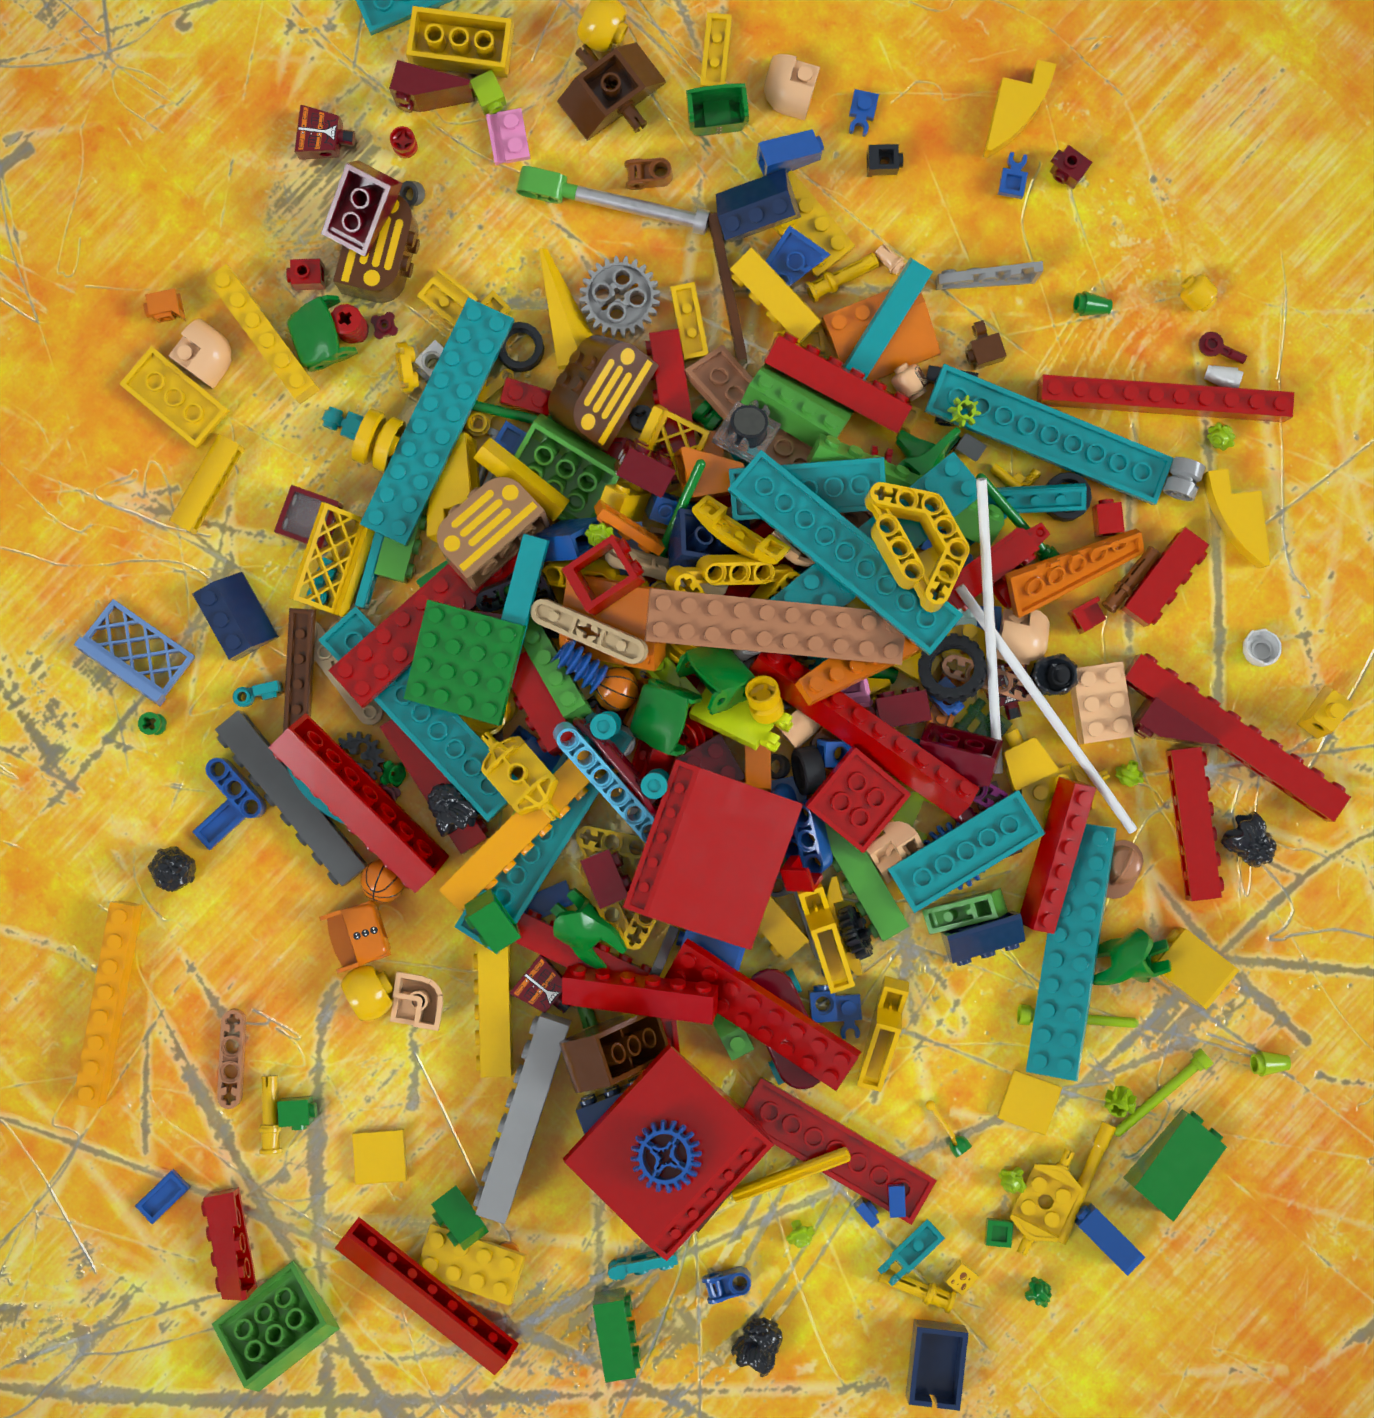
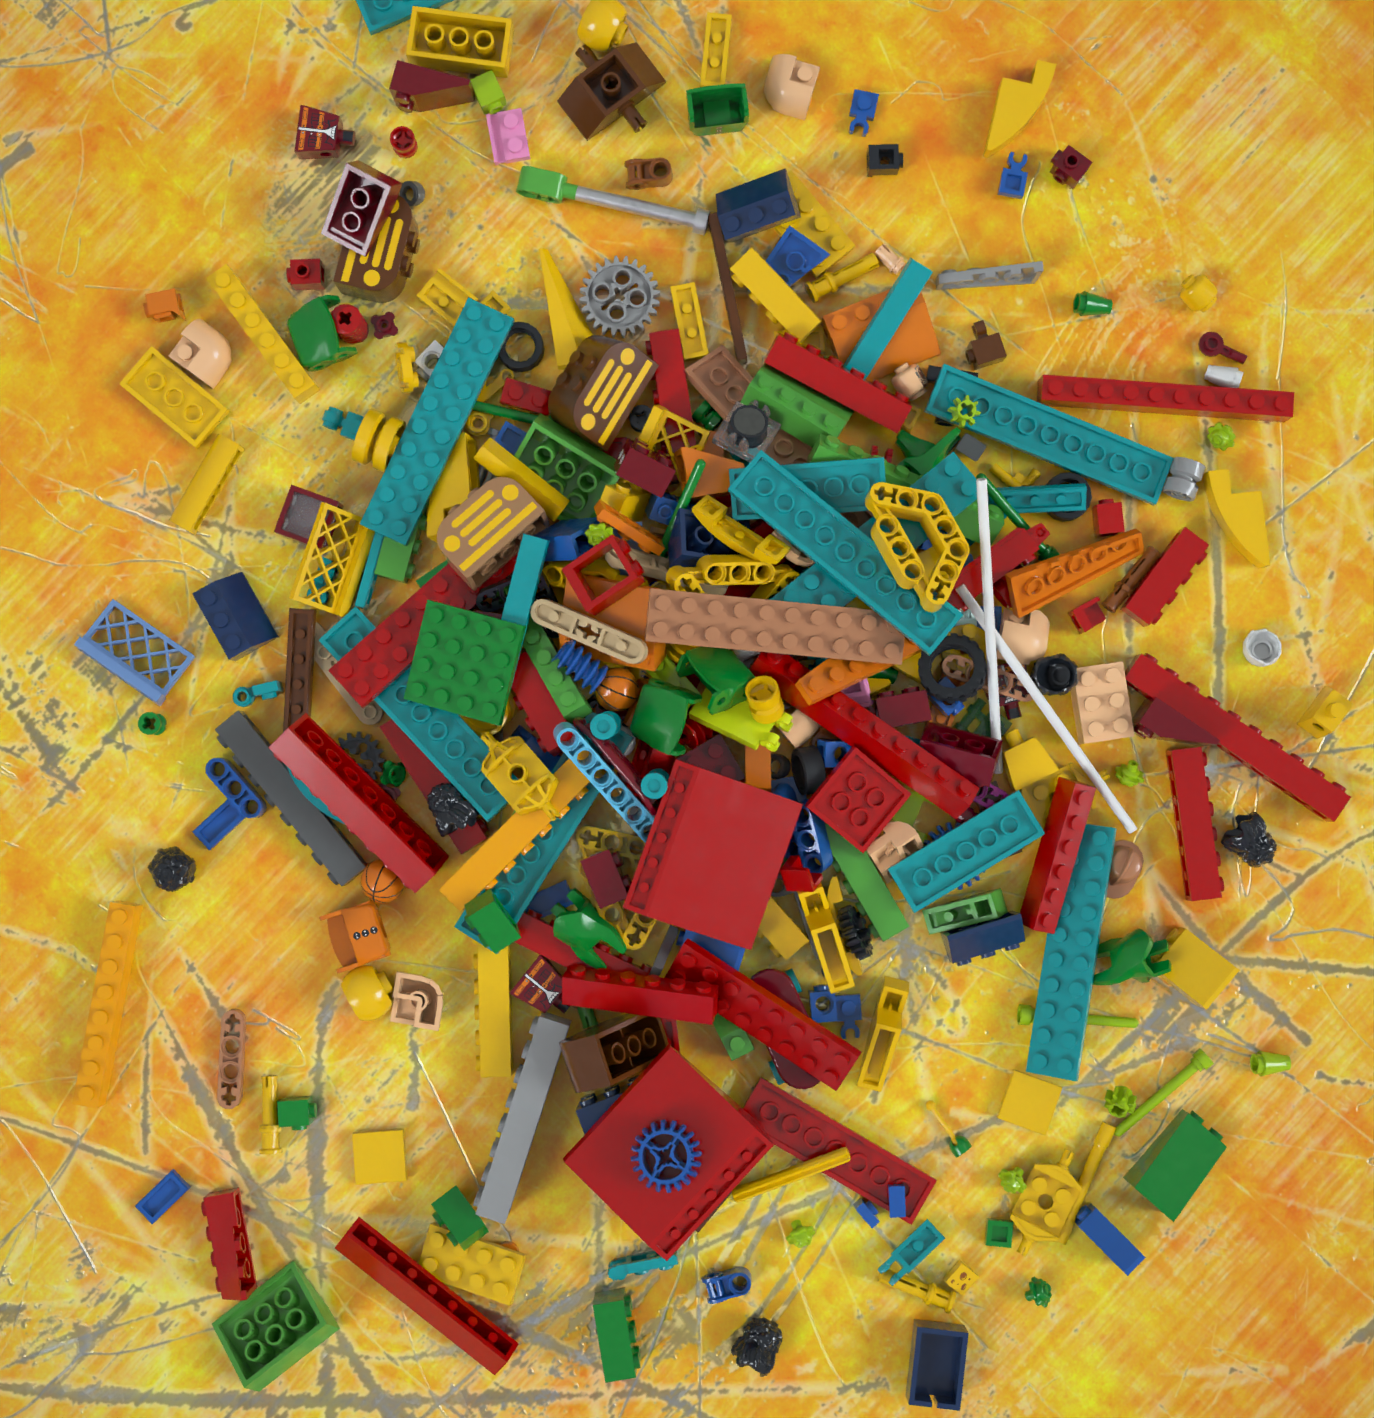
(789, 152): blue slope -> none

